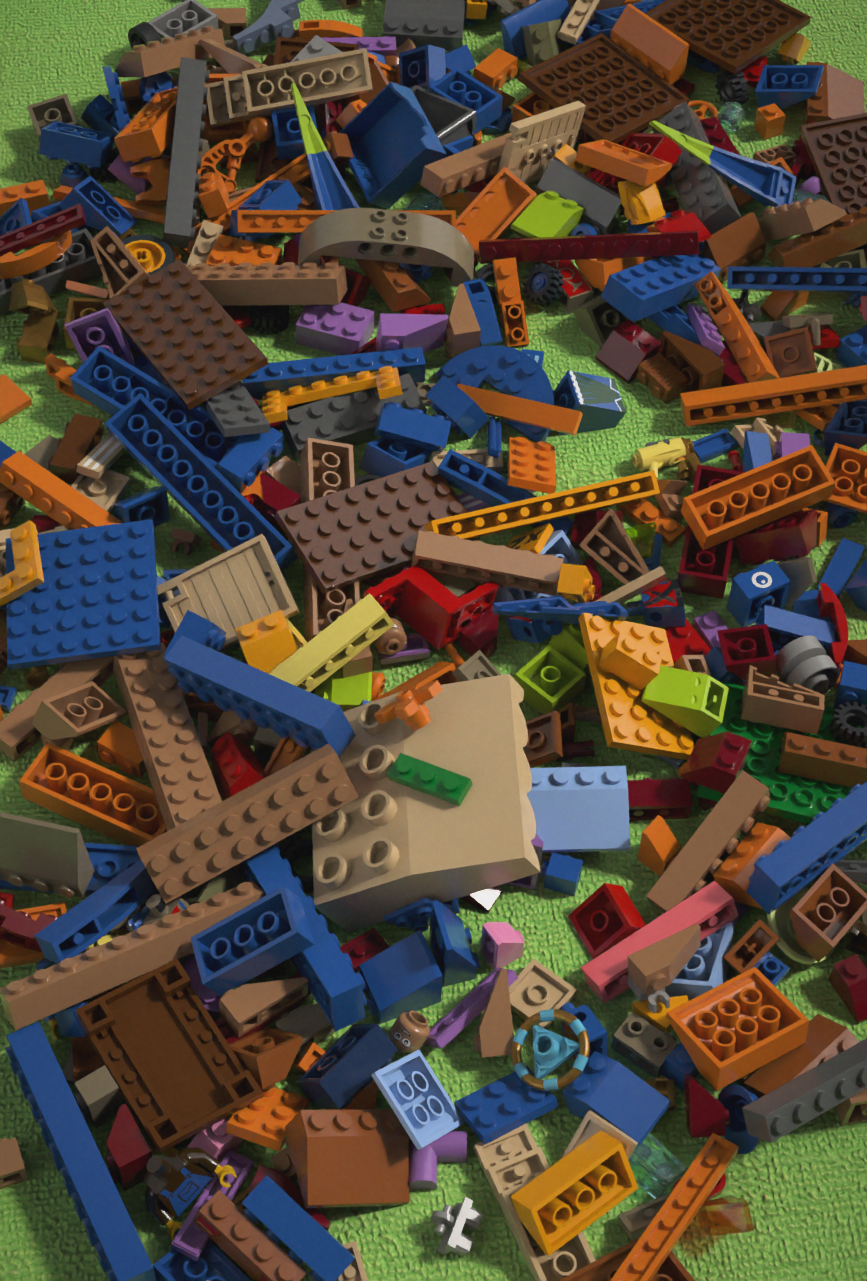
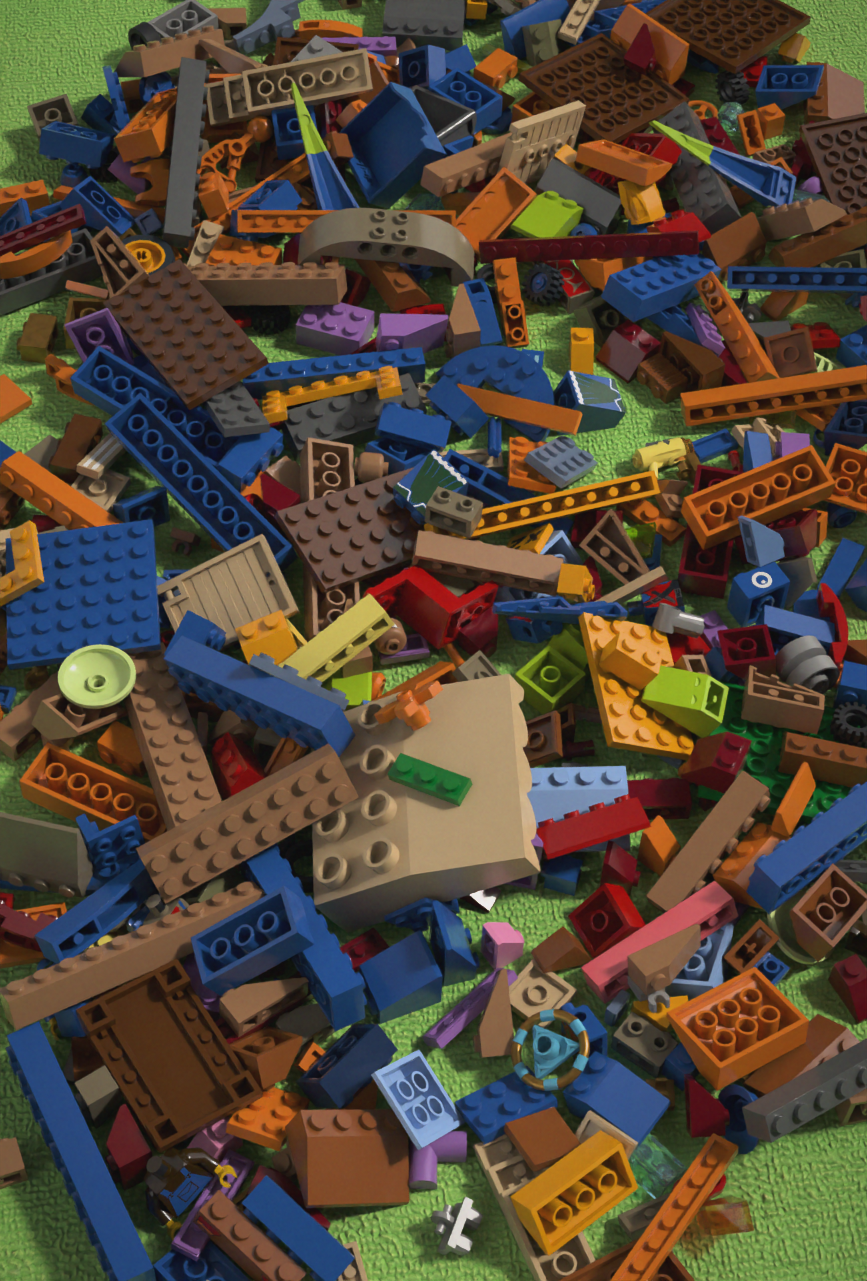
(31, 298): pearl gold slope -> none
(95, 667): none -> yellowish green dish
(112, 843): none -> blue bracket
(149, 222): none -> blue tile
(289, 674): none -> sand blue plate
(370, 466): none -> medium nougat head
(409, 1031): medium nougat head -> none
(422, 481): none -> slope
(453, 512): none -> dark tan brick
(541, 1138): none -> dark orange tile
(560, 952): none -> dark orange slope
(561, 461): none -> sand blue plate
(581, 350): none -> light orange slope
(592, 827): none -> red slope
(617, 1008): none -> sand blue tile
(619, 868): none -> dark red slope
(641, 53): none -> dark red slope
(672, 619): none -> light grey piece
(751, 132): none -> orange slope
(760, 542): none -> medium blue slope
(794, 801): none -> orange slope
(815, 320): dark tan plate -> none

